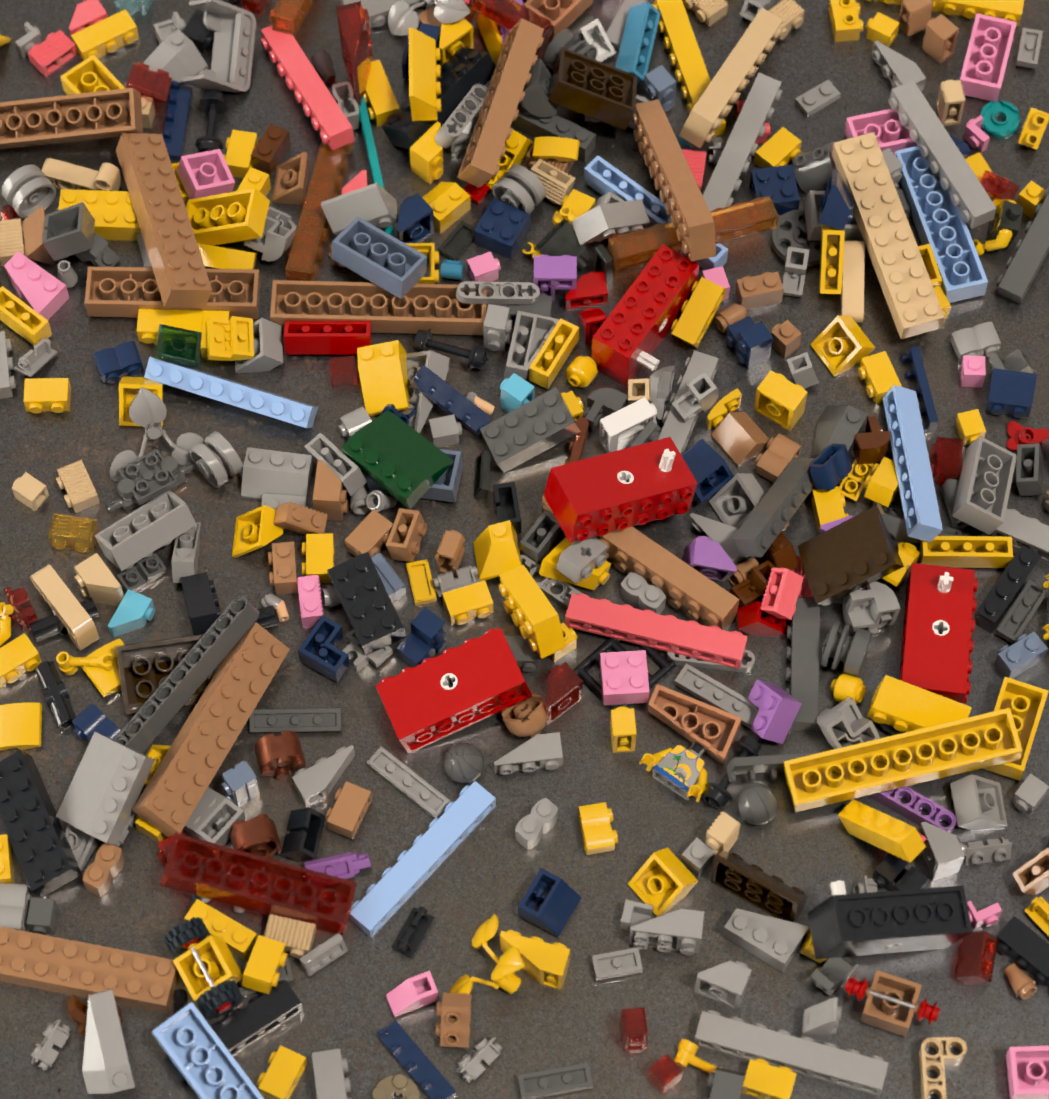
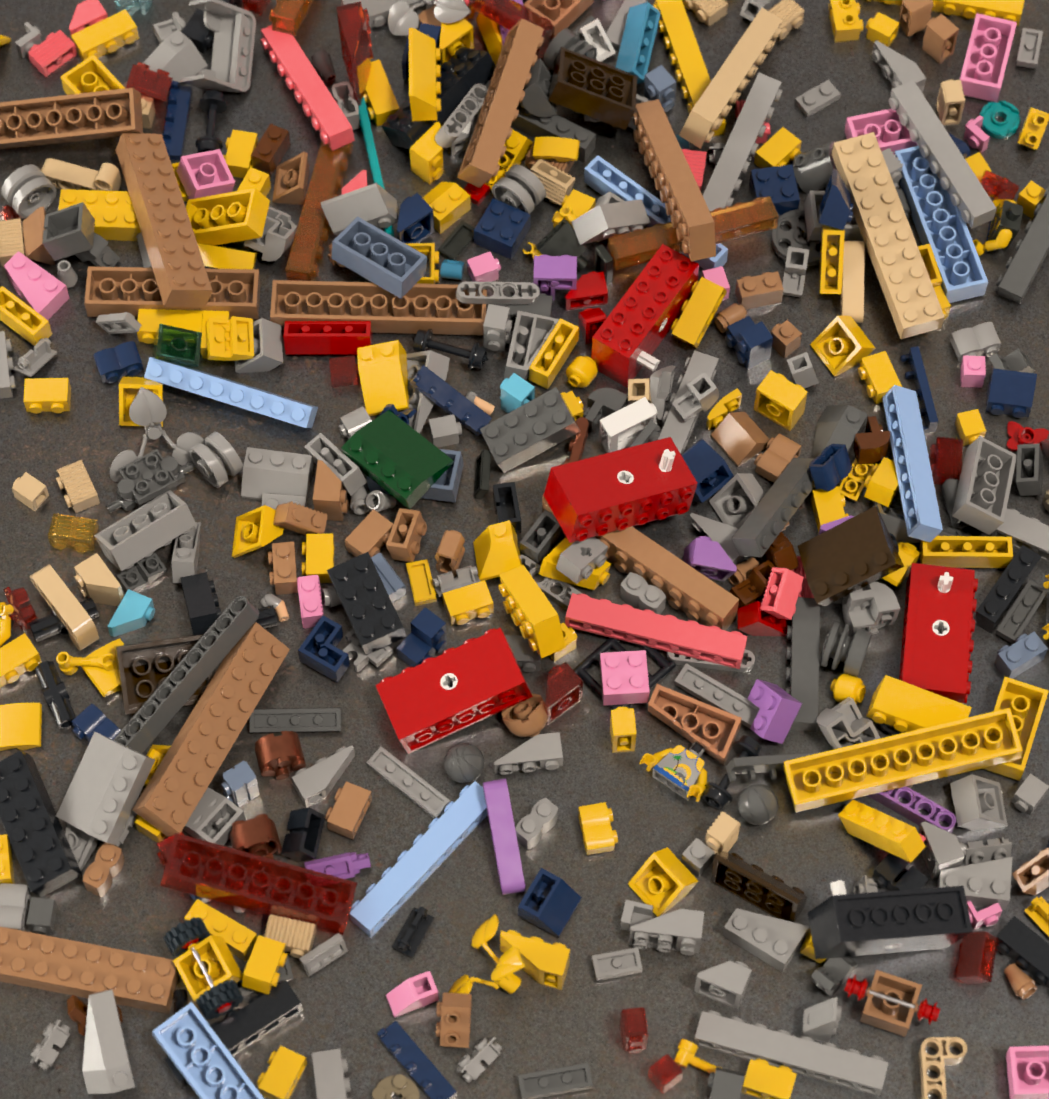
(118, 323): none -> light grey plate
(504, 836): none -> medium lavender beam
(982, 882): none -> light grey wedge

